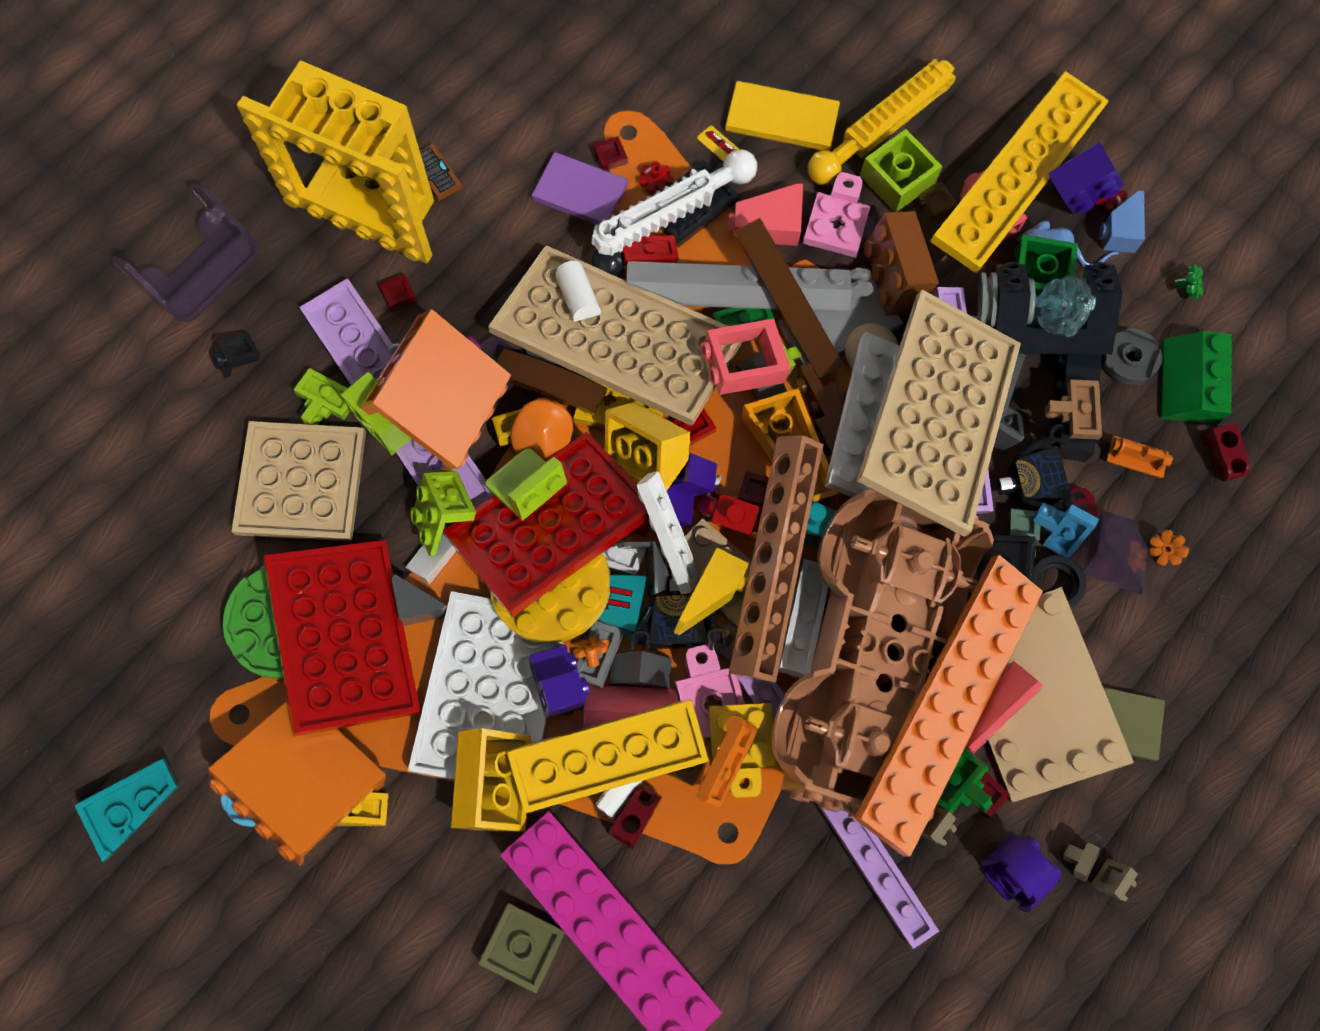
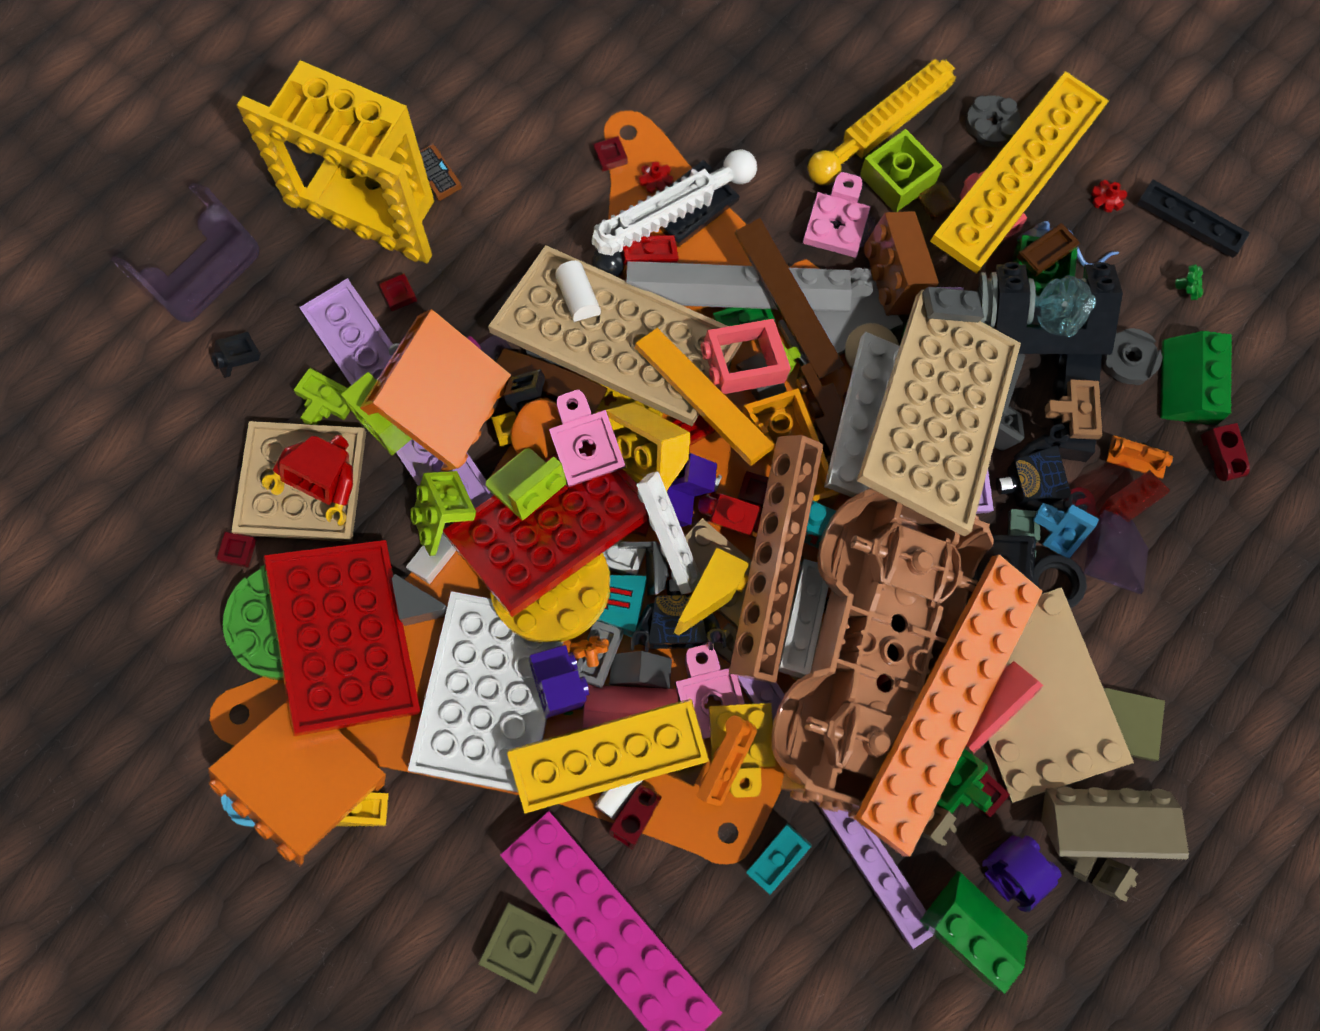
(125, 806): teal wing -> none
(236, 549): none -> dark red tile
(318, 470): none -> red torso
(485, 782): yellow slope -> none
(523, 388): none -> black bracket
(579, 189): medium lavender tile -> none
(582, 426): none -> bright pink plate
(704, 397): none -> light orange tile
(716, 142): yellow sticker -> none
(778, 211): coral slope -> none
(779, 859): none -> teal plate
(782, 116): yellow tile -> none
(952, 304): none -> dark grey plate
(977, 933): none -> green slope
(993, 107): none -> dark grey plate
(1048, 249): none -> reddish brown tile
(1086, 179): dark purple brick -> none
(1114, 823): none -> dark tan slope
(1125, 226): medium blue slope -> none
(1136, 497): none -> clear red bracket
(1168, 548): orange plant -> none
(1193, 218): none -> black plate

